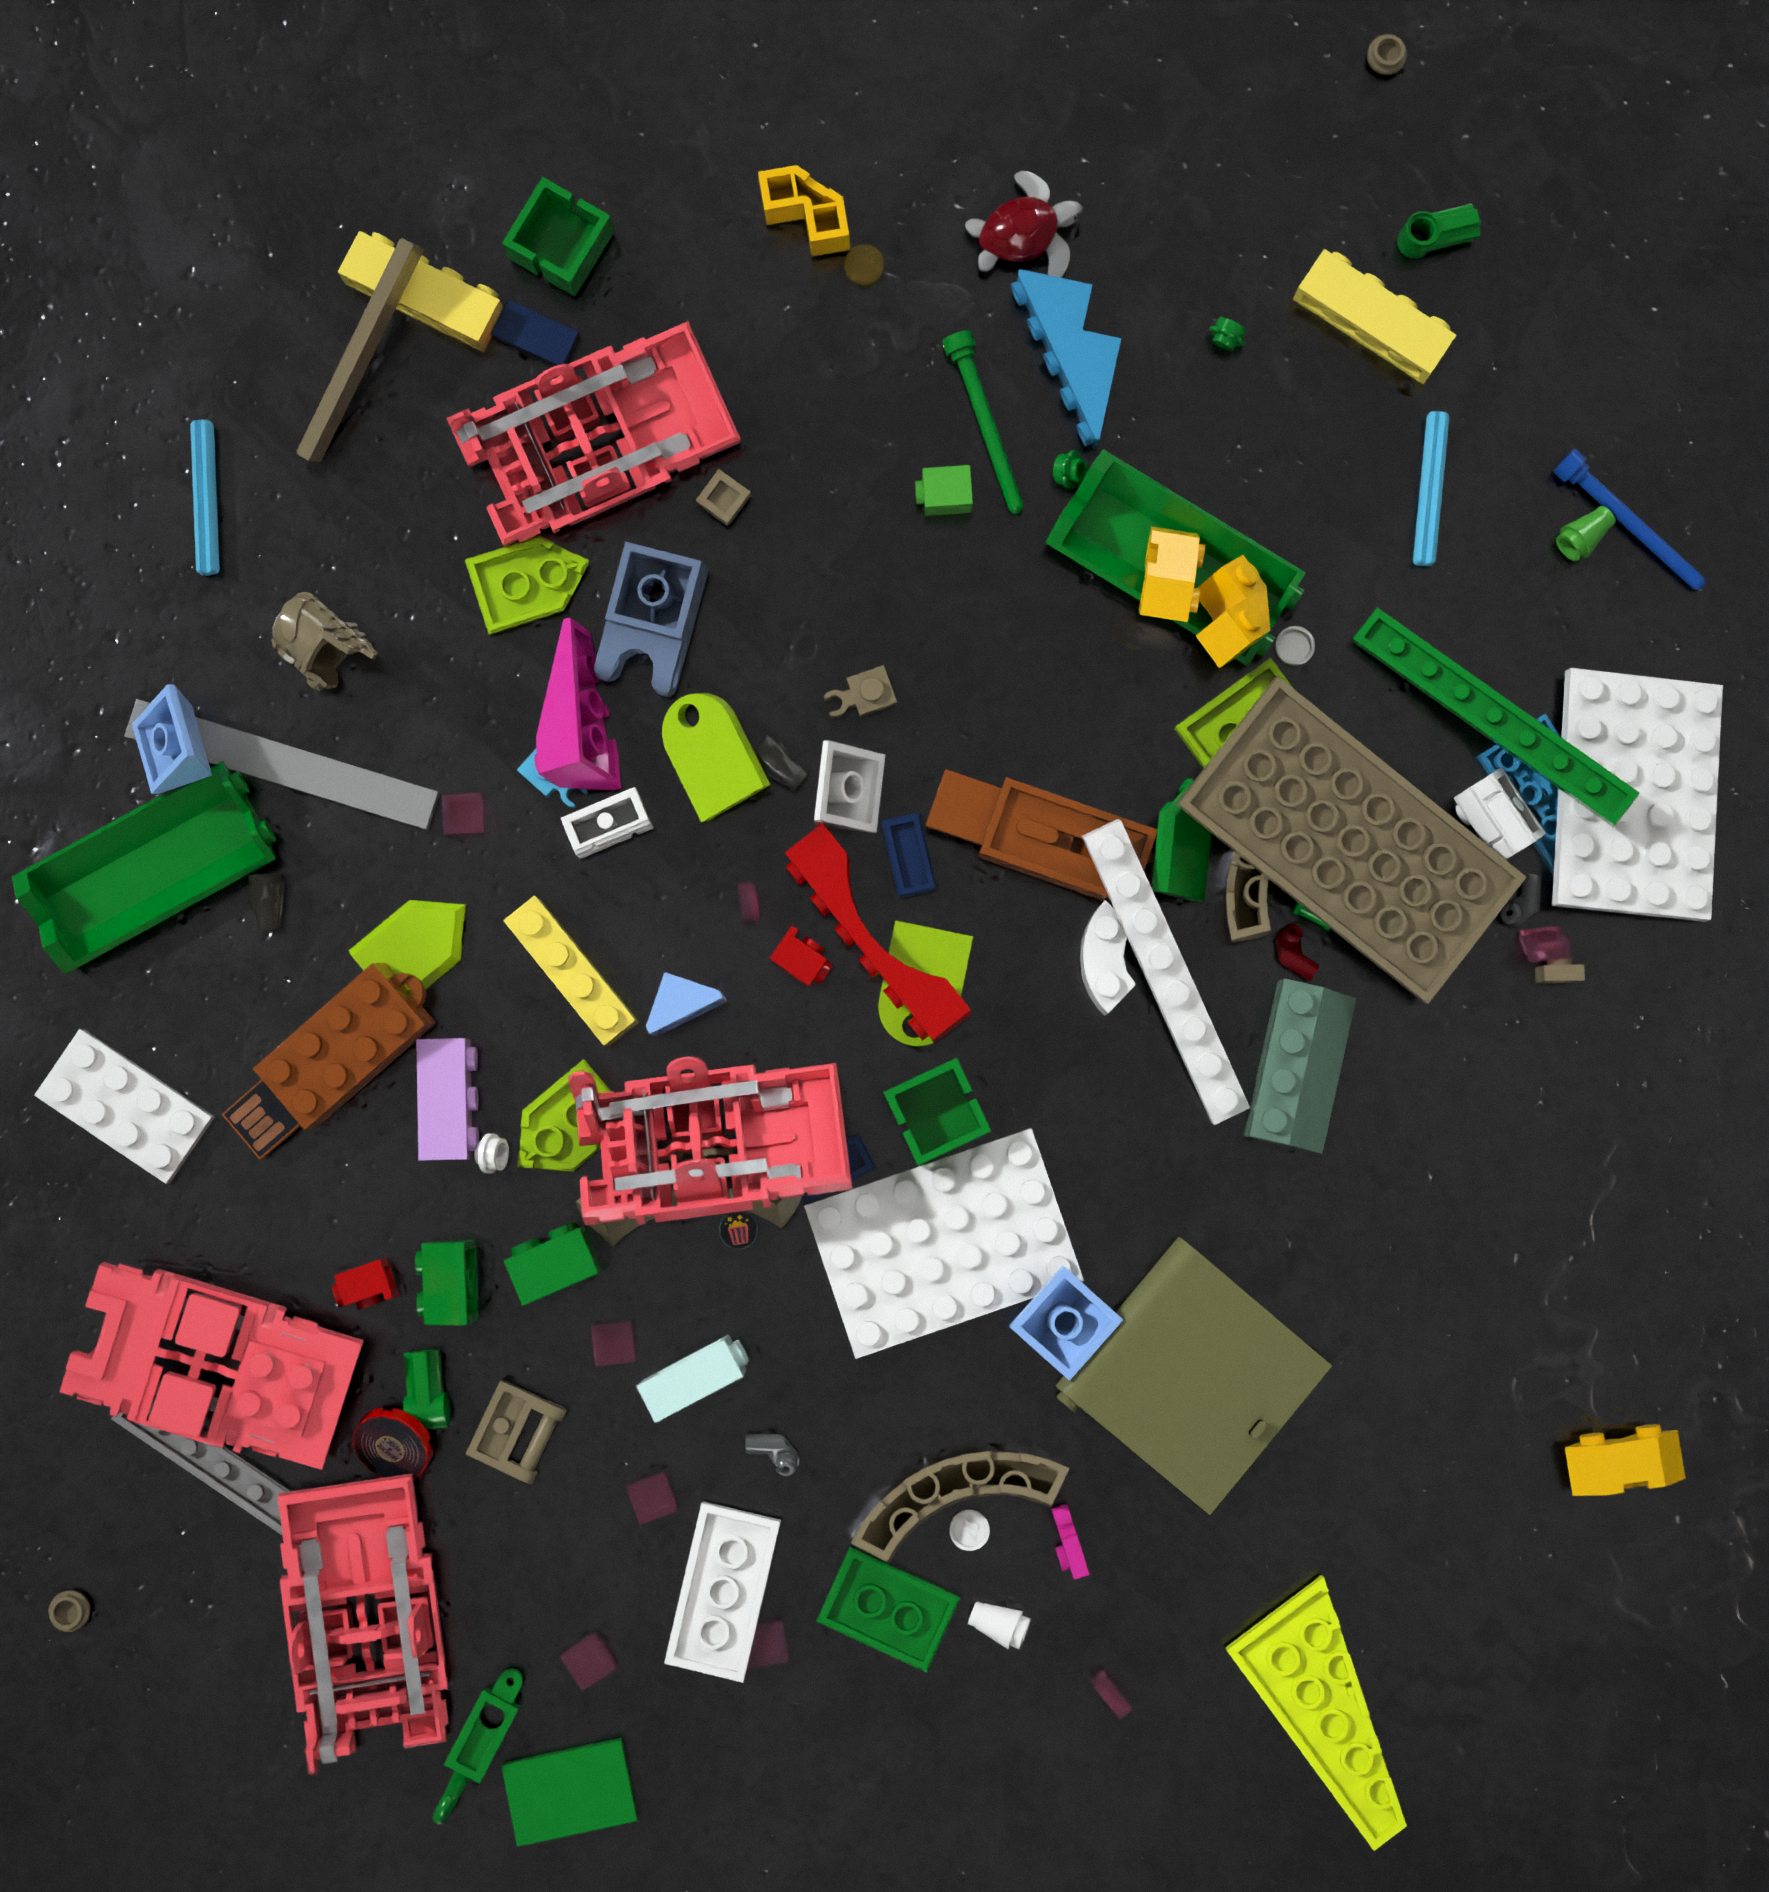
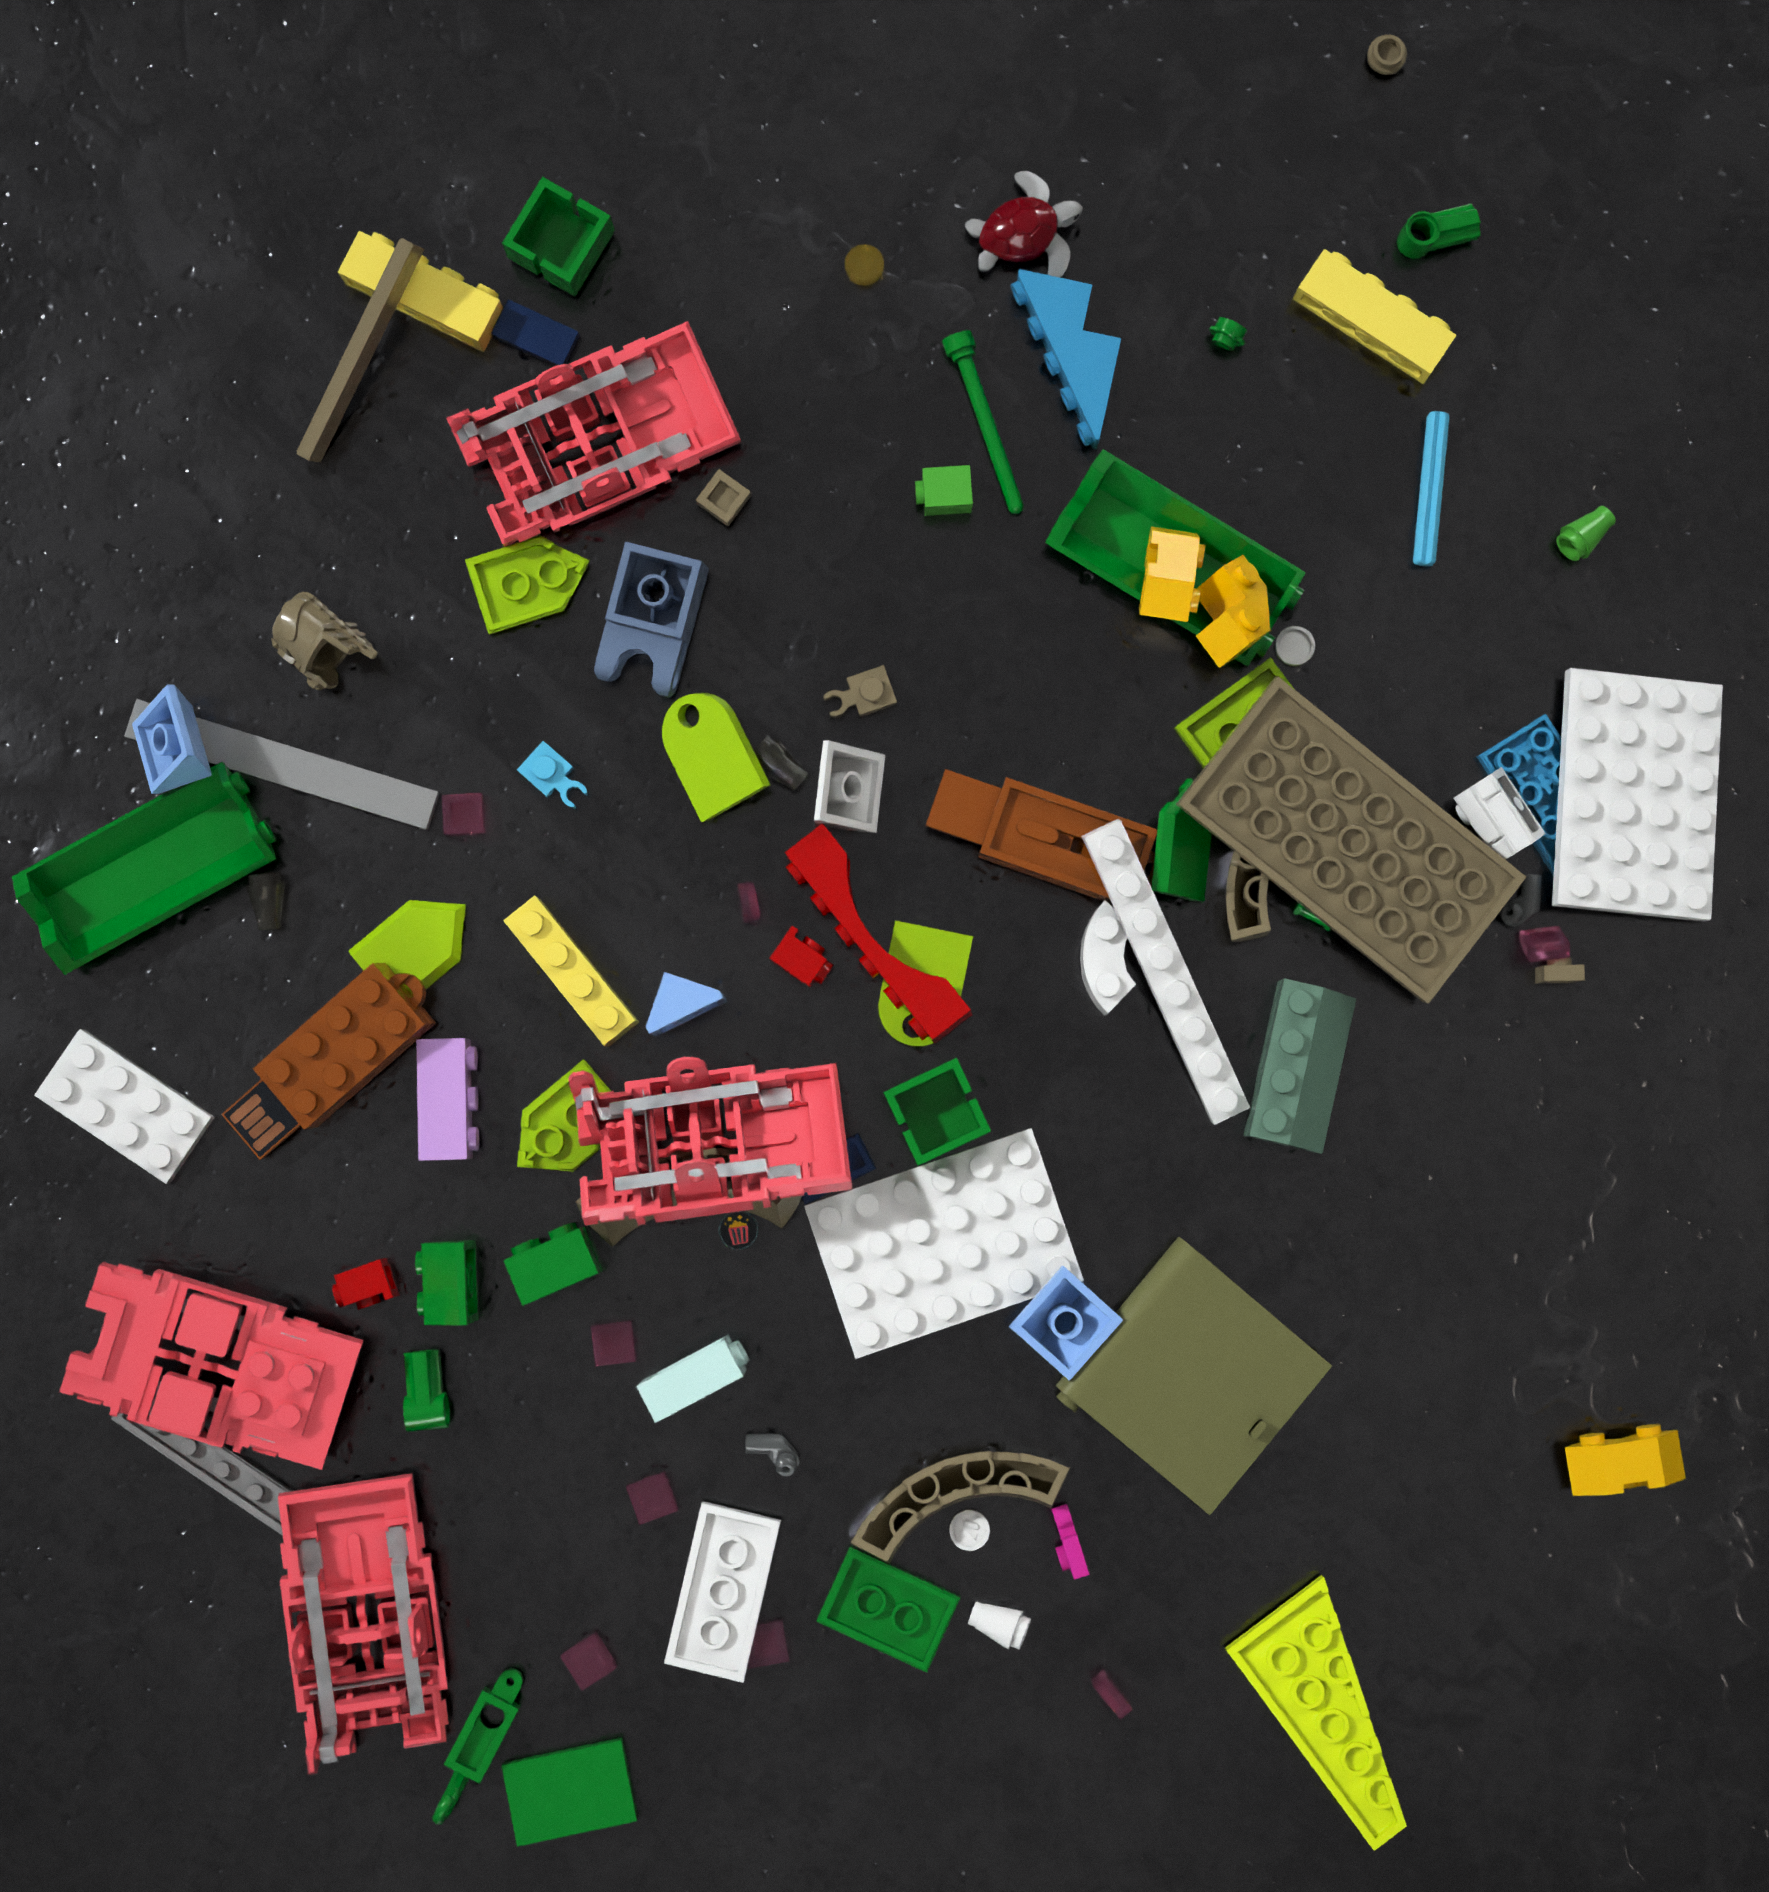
(69, 1611): dark tan plate -> none
(204, 497): medium azure axle -> none
(392, 1443): black tile -> none
(491, 1153): white plate -> none
(503, 1426): dark tan plate -> none
(571, 728): dark pink wedge -> none
(606, 823): white brick -> none
(793, 195): yellow brick -> none
(908, 855): dark blue tile -> none
(1069, 469): green plate -> none
(1290, 952): dark red arm -> none
(1496, 717): green plate -> none
(1576, 470): blue piece -> none

